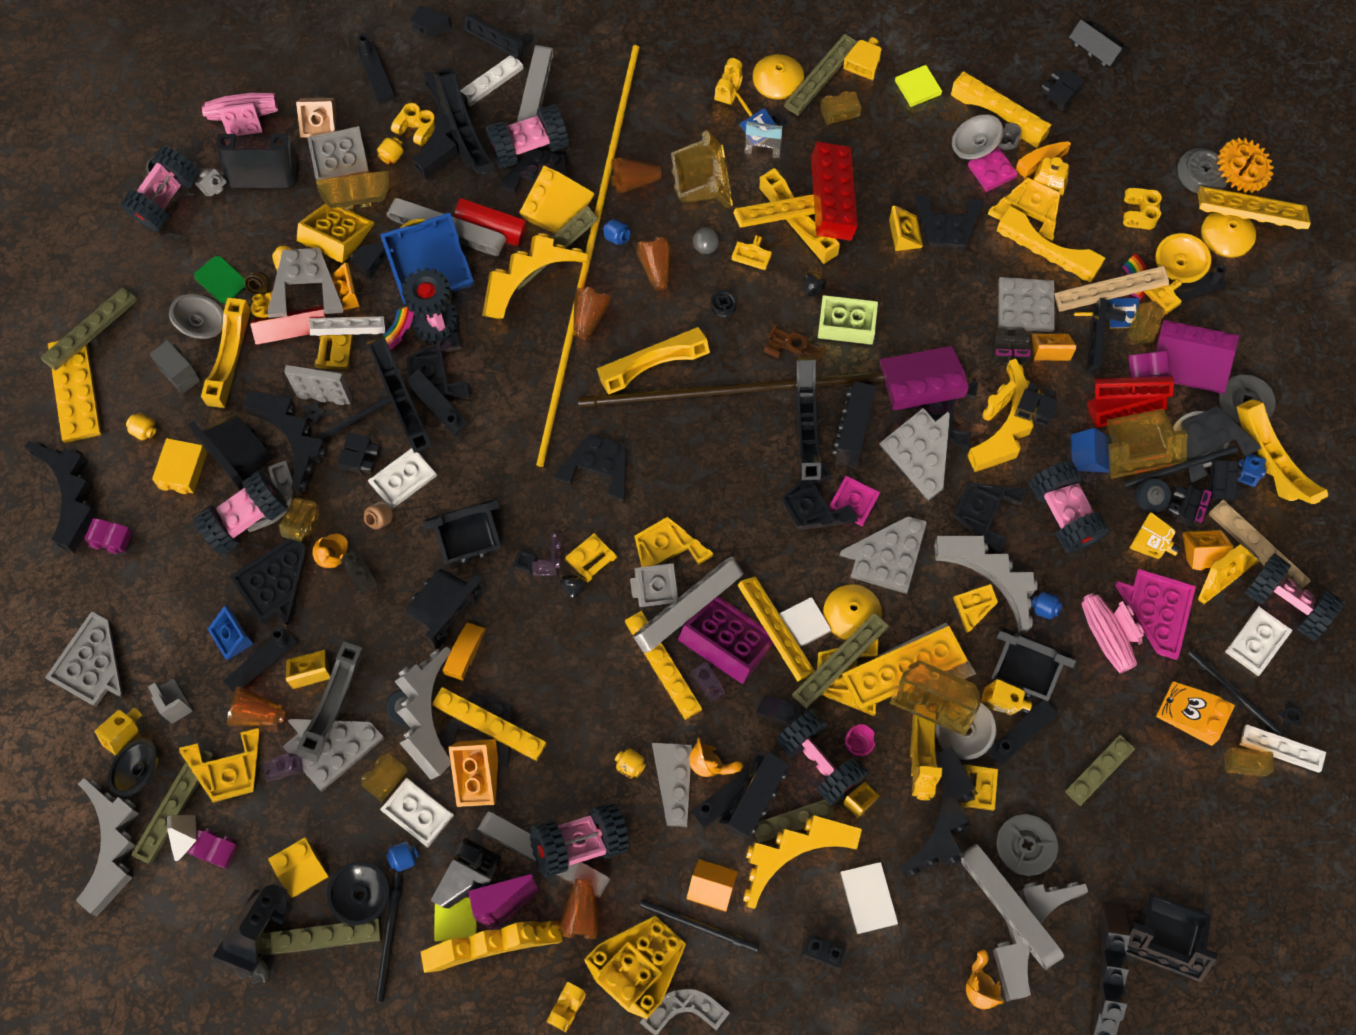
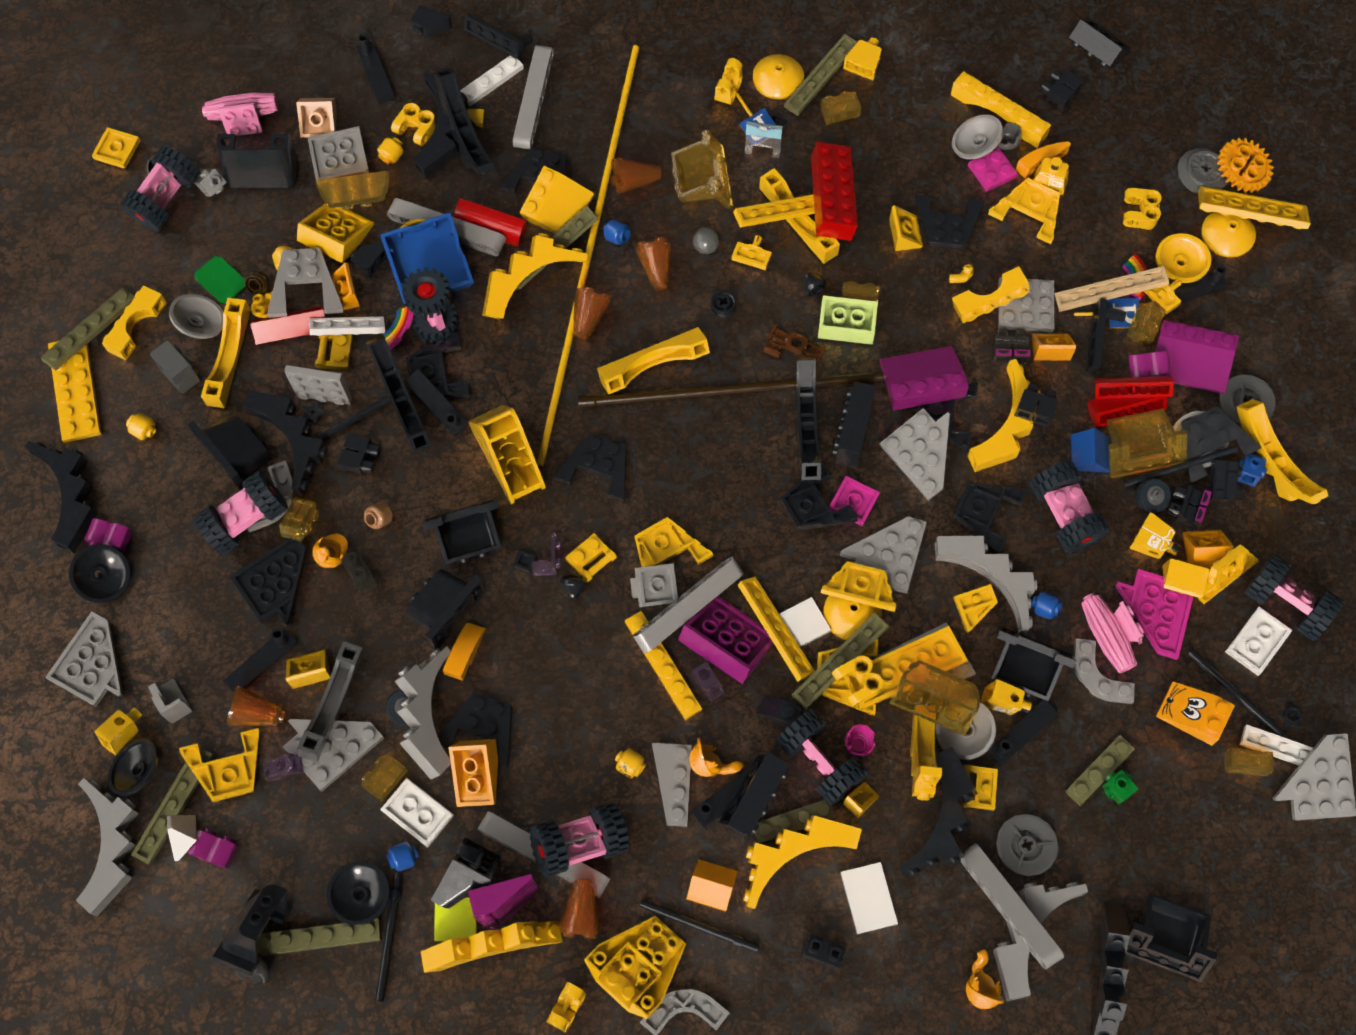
(112, 566): none -> black dish
(116, 148): none -> yellow plate
(145, 304): none -> yellow arch
(179, 466): yellow brick -> none
(229, 633): blue slope -> none
(298, 867): yellow slope -> none
(402, 478): white tile -> none
(476, 116): none -> yellow tile
(489, 724): yellow plate -> none
(507, 451): none -> yellow brick
(527, 135): black plate -> none
(860, 291): none -> clear yellow brick
(861, 585): none -> yellow wing
(862, 677): none -> yellow piece
(918, 86): neon yellow tile -> none
(964, 276): none -> yellow arm
(971, 305): none -> yellow arch
(999, 401): yellow plate -> none
(1080, 262): yellow arch -> none
(1094, 681): none -> light grey plate
(1119, 786): none -> green brick
(1185, 577): none -> yellow slope
(1253, 540): tan plate -> none
(1322, 782): none -> light grey wing

